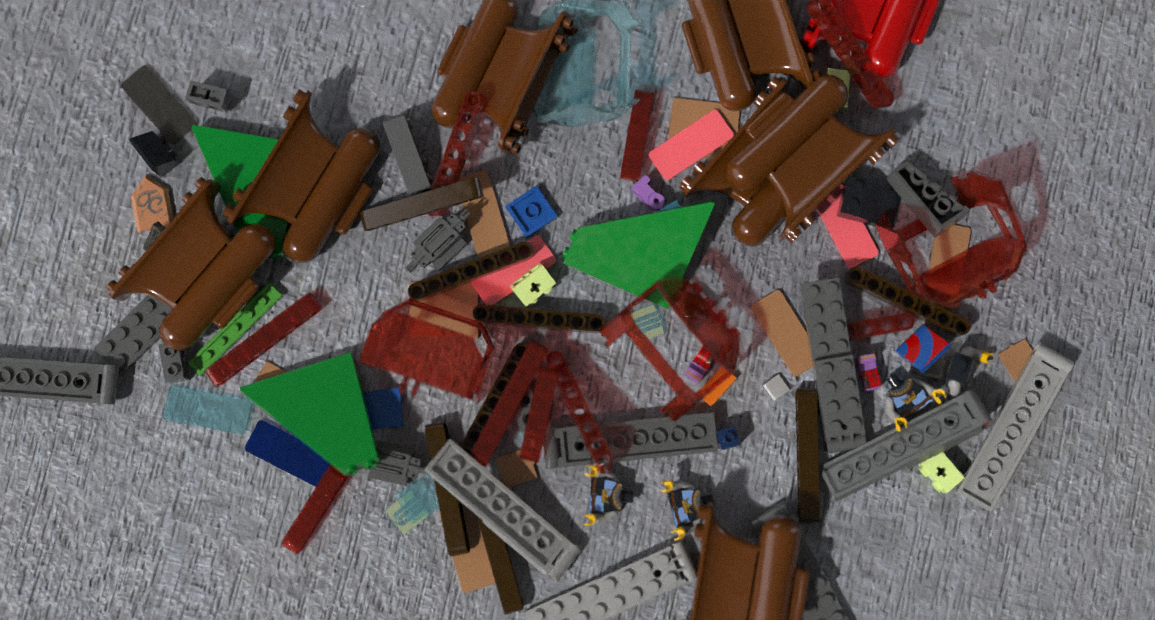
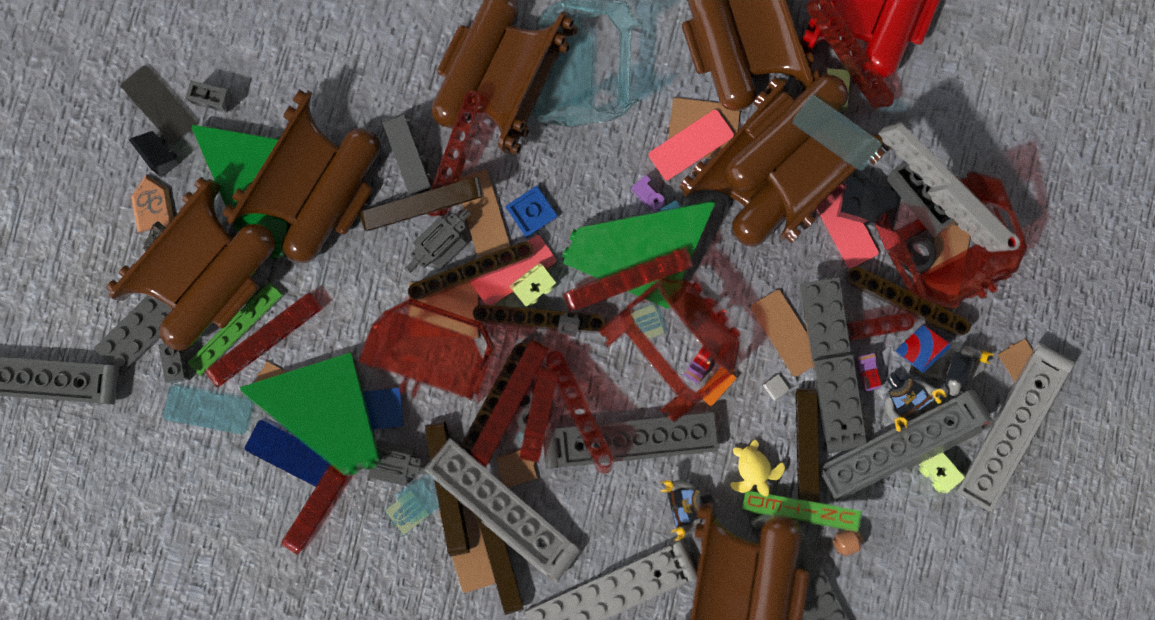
(568, 325): none -> flat silver tile
(605, 496): torso -> none
(627, 279): none -> clear red beam
(636, 136): clear red beam -> none
(727, 438): dark blue brick -> none
(755, 470): none -> light yellow animal
(803, 511): none -> bright green tile
(836, 132): none -> clear light blue piece
(847, 542): none -> nougat head
(930, 247): none -> black tyre
(950, 192): none -> light grey hinge

